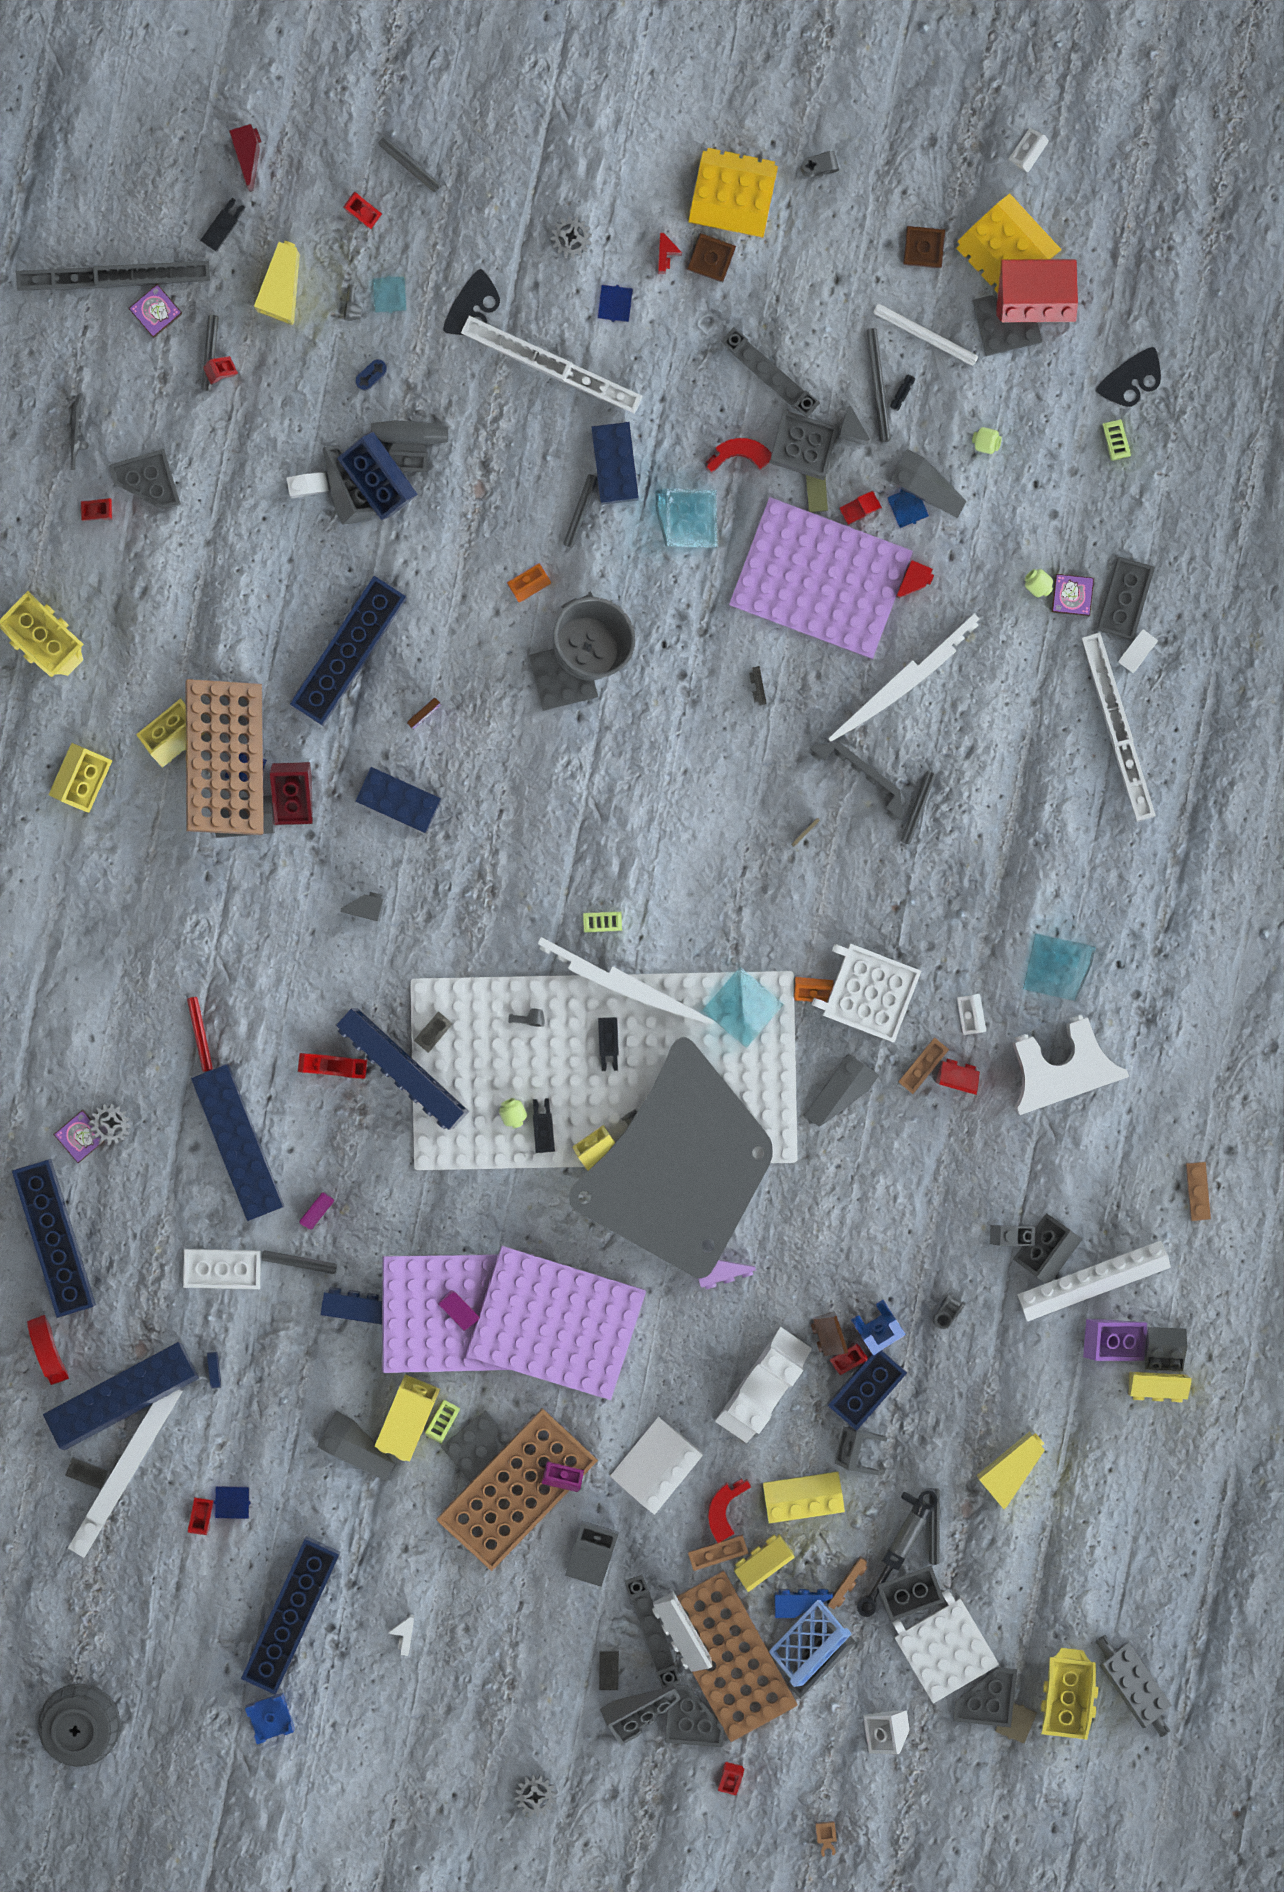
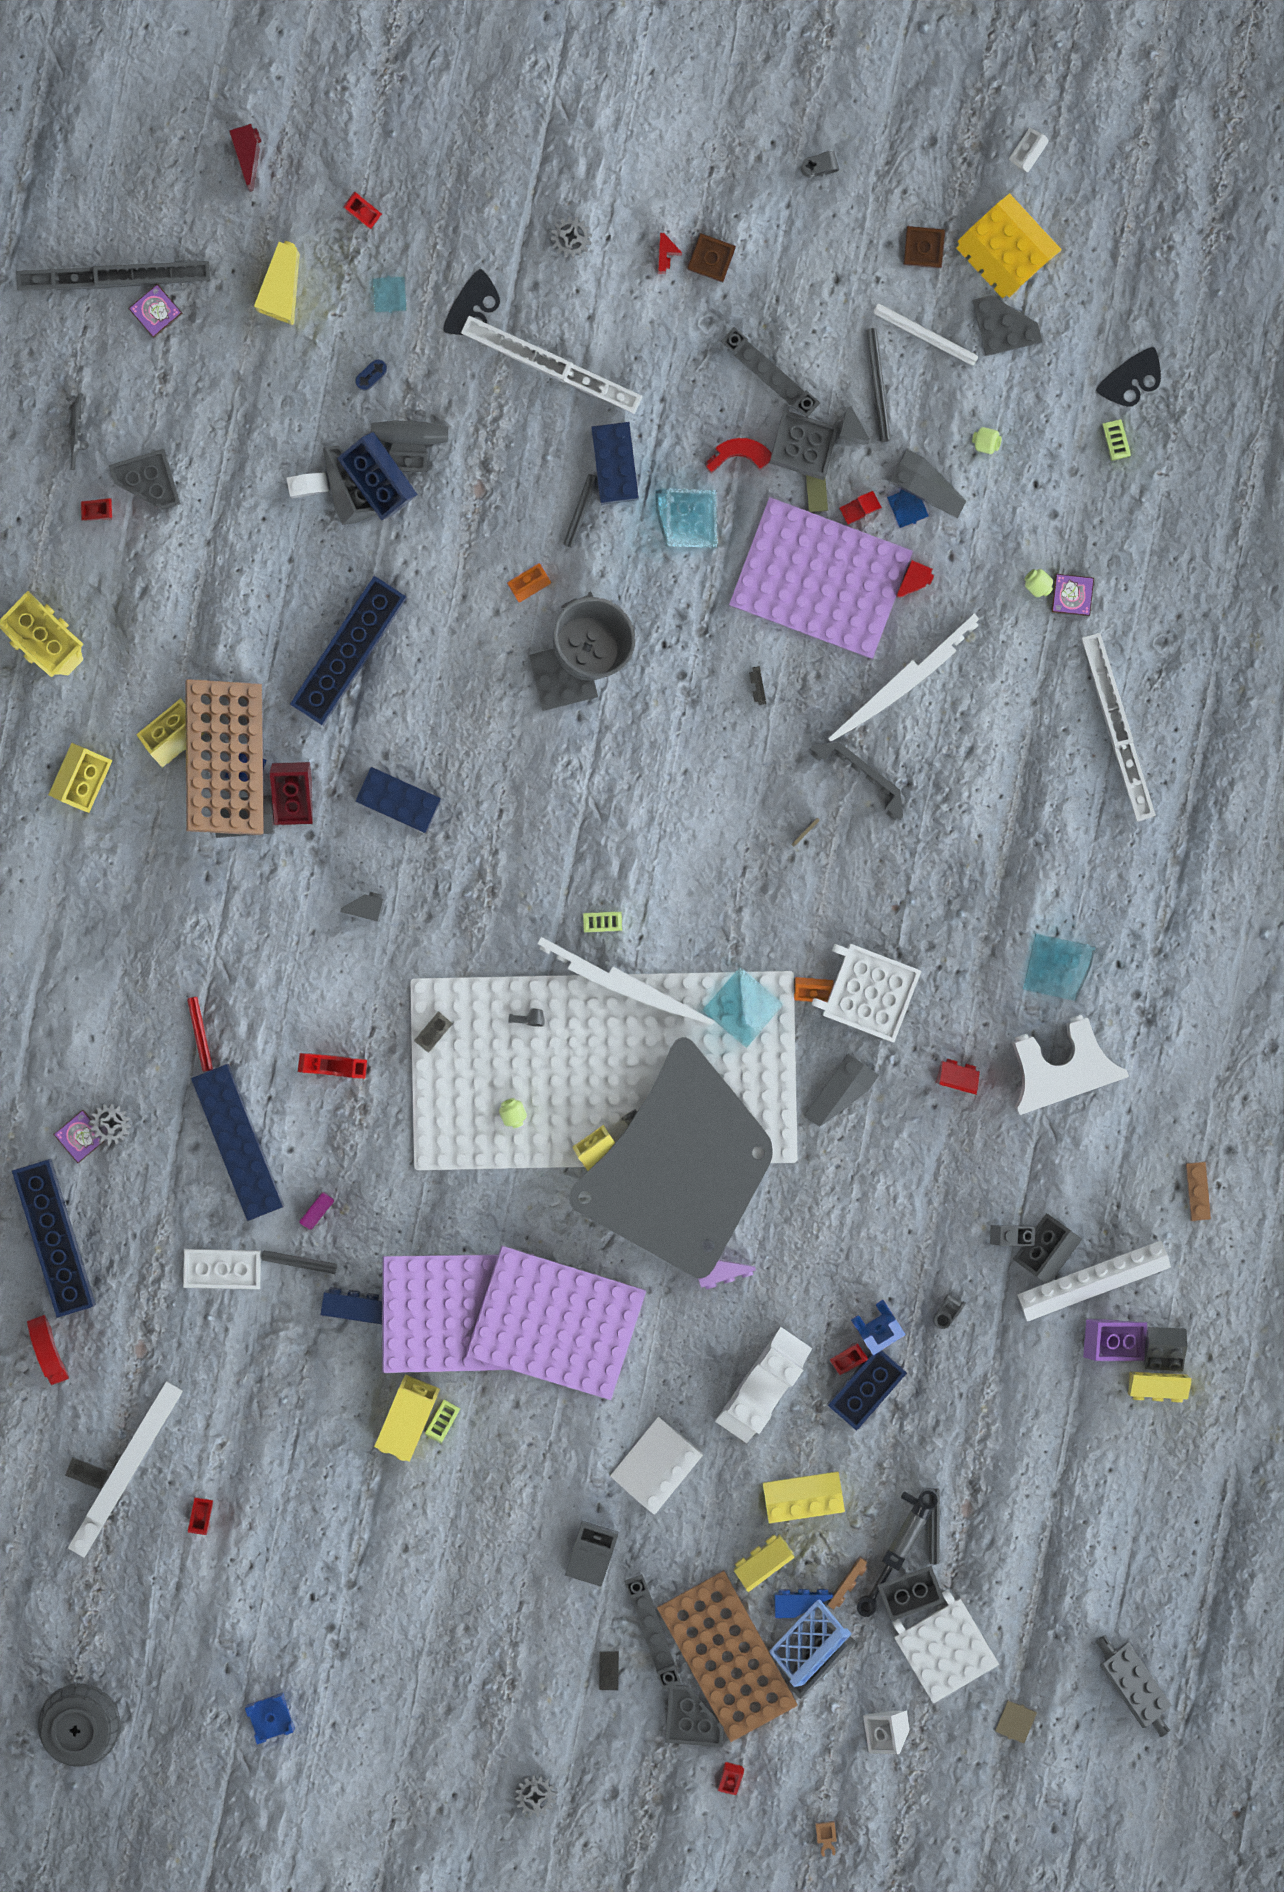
(121, 1396): dark blue brick -> none
(210, 348): dark grey axle -> none
(214, 1370): dark blue beam -> none
(219, 368): red slope -> none
(222, 226): black hinge -> none
(232, 1502): clear blue piece -> none
(290, 1615): dark blue brick -> none
(351, 1444): dark grey wedge -> none
(352, 310): dark grey bar -> none
(402, 1068): dark blue brick -> none
(404, 1629): white slope -> none
(409, 164): dark grey axle -> none
(424, 713): reddish brown tile -> none
(458, 1310): magenta slope -> none
(473, 1445): dark grey plate -> none
(503, 1490): medium nougat piece -> none
(543, 1128): black hinge -> none
(562, 1477): magenta slope -> none
(608, 1041): black hinge -> none
(615, 303): clear blue piece -> none
(630, 1714): dark grey wedge -> none
(682, 1632): white slope -> none
(717, 1509): red arch -> none
(718, 1552): medium nougat plate -> none
(733, 192): yellow slope -> none
(829, 1334): reddish brown slope -> none
(850, 1448): dark grey hose -> none
(902, 392): black axle -> none
(918, 807): dark grey axle -> none
(923, 1065): medium nougat plate -> none
(971, 1014): white slope -> none
(989, 1700): dark grey plate -> none
(1011, 1468): light yellow slope -> none
(1037, 290): red slope -> none
(1069, 1695): light yellow slope -> none
(1125, 598): dark grey tile -> none
(1138, 651): white slope -> none

